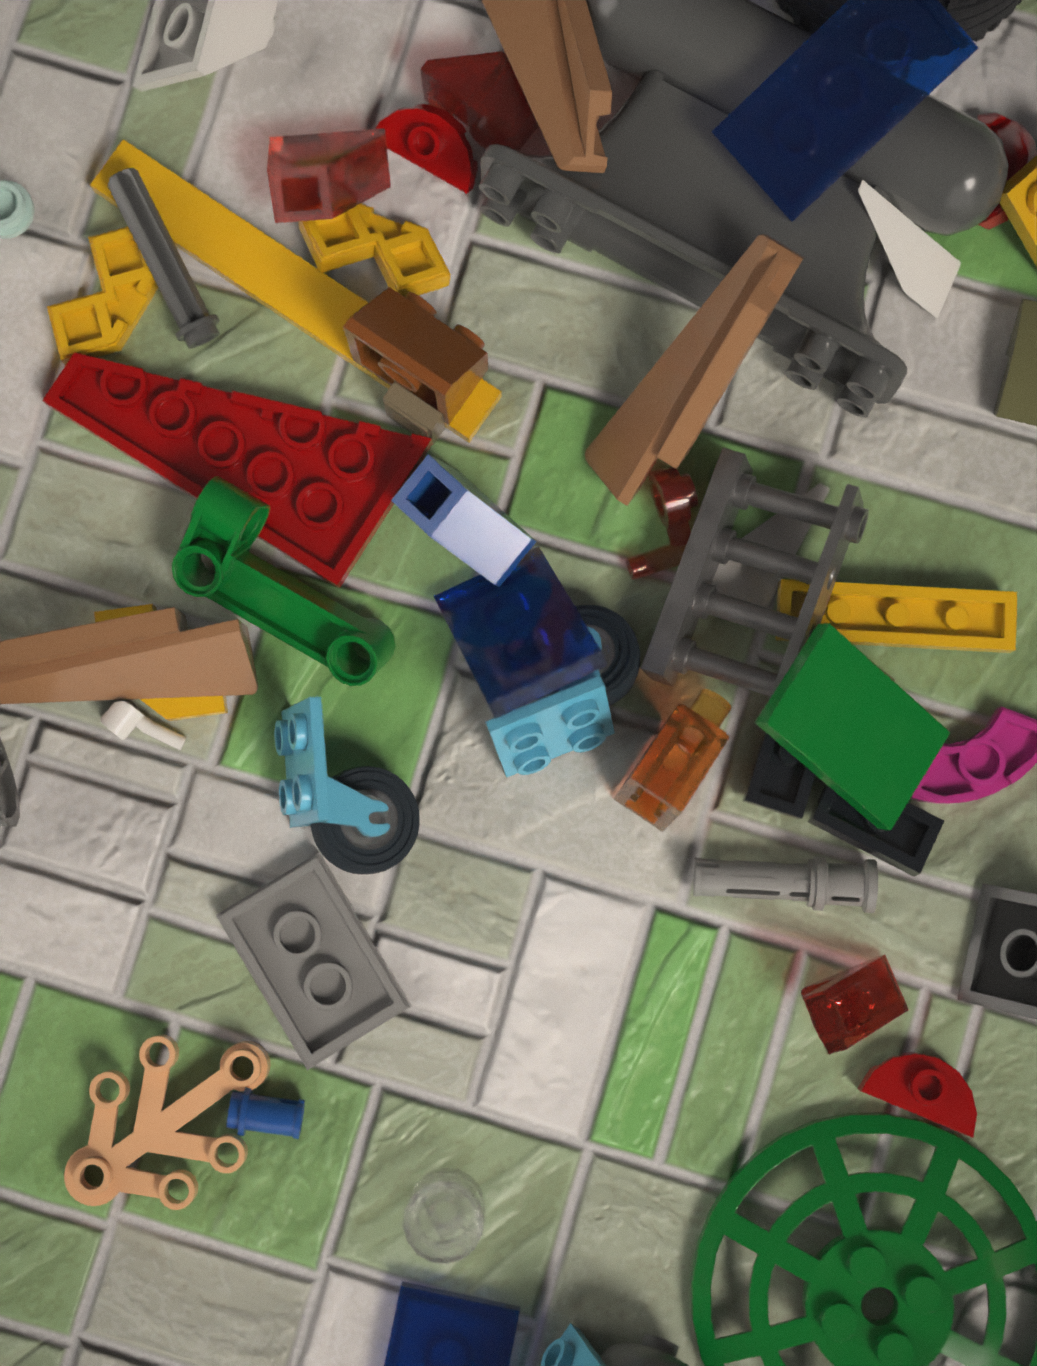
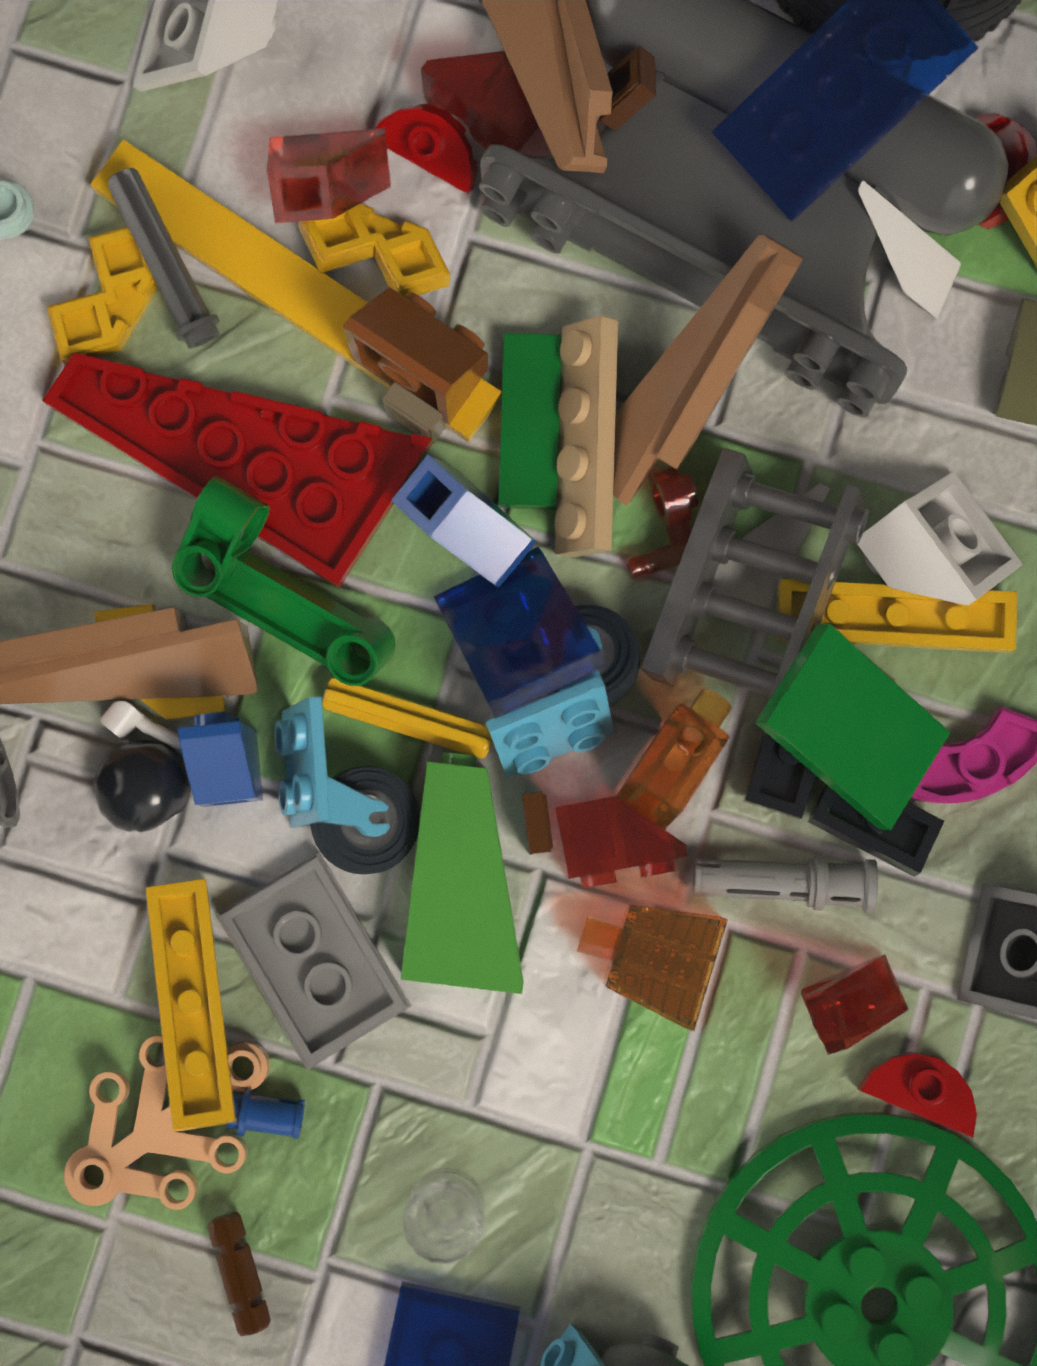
(141, 785): none -> black hair
(190, 1005): none -> yellow plate
(221, 760): none -> blue slope
(239, 1274): none -> reddish brown axle
(408, 718): none -> yellow axle
(459, 894): none -> bright green slope
(529, 421): none -> green tile
(537, 823): none -> reddish brown tile
(586, 437): none -> tan plate
(610, 837): none -> clear red slope
(632, 86): none -> reddish brown tile
(658, 958): none -> clear orange torso
(939, 545): none -> white slope

